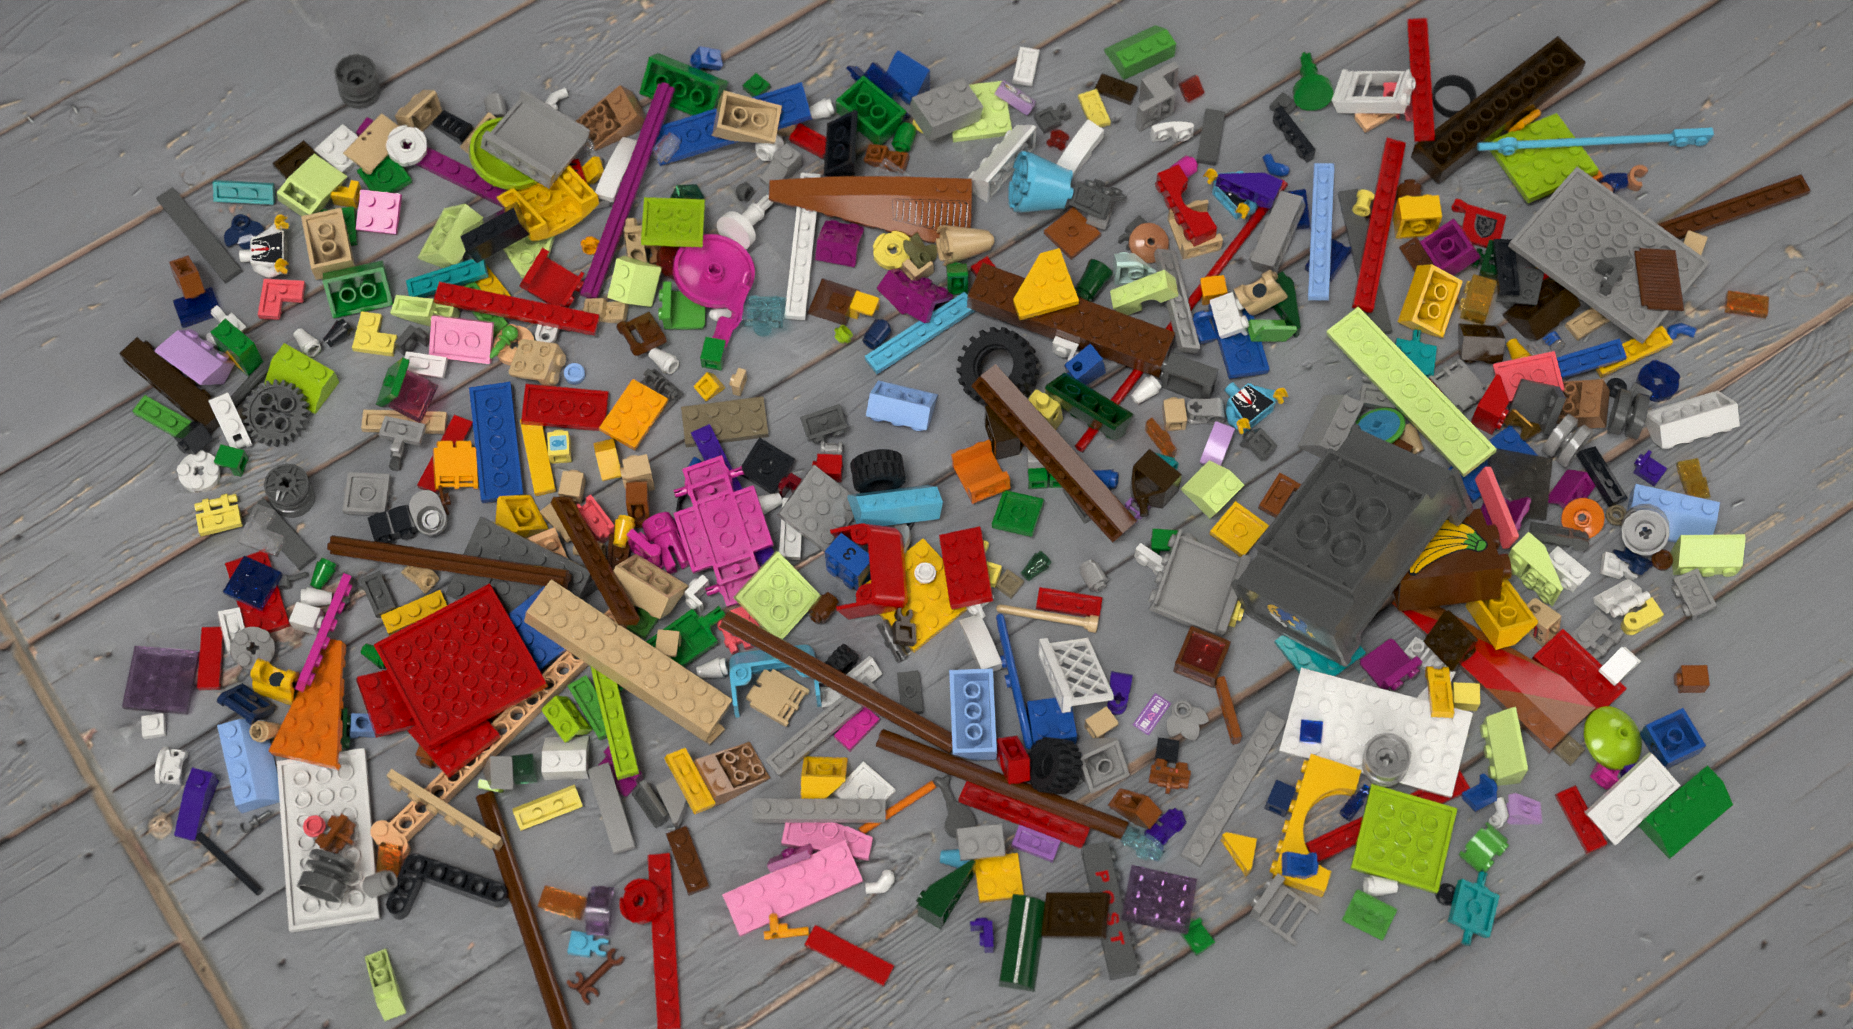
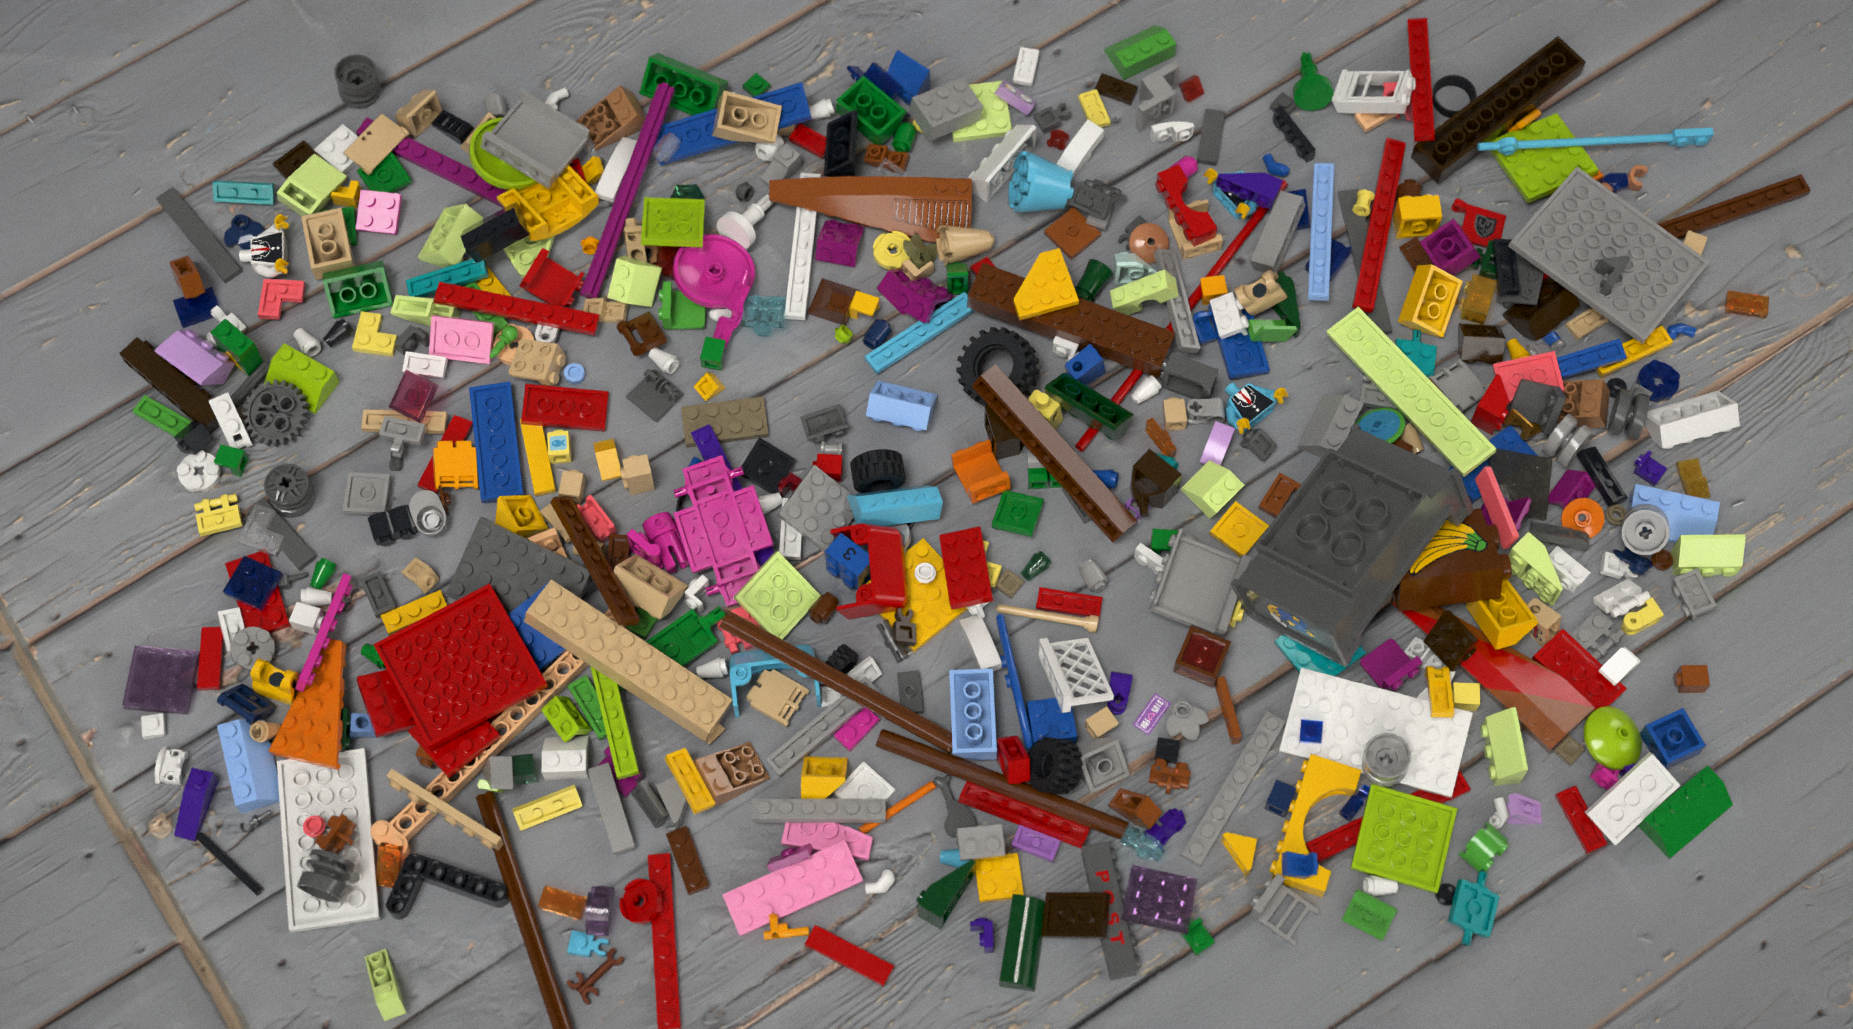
(379, 883): light grey brick -> none
(392, 382): green plate -> none
(409, 135): white plate -> none
(447, 561): reddish brown axle -> none
(622, 527): yellow cone -> none
(633, 414): light orange plate -> none
(638, 502): dark orange slope -> none
(668, 642): tan panel -> none
(706, 58): blue bracket -> none
(738, 381): tan plate -> none
(1481, 794): blue bracket -> none
(1659, 279): reddish brown window -> none

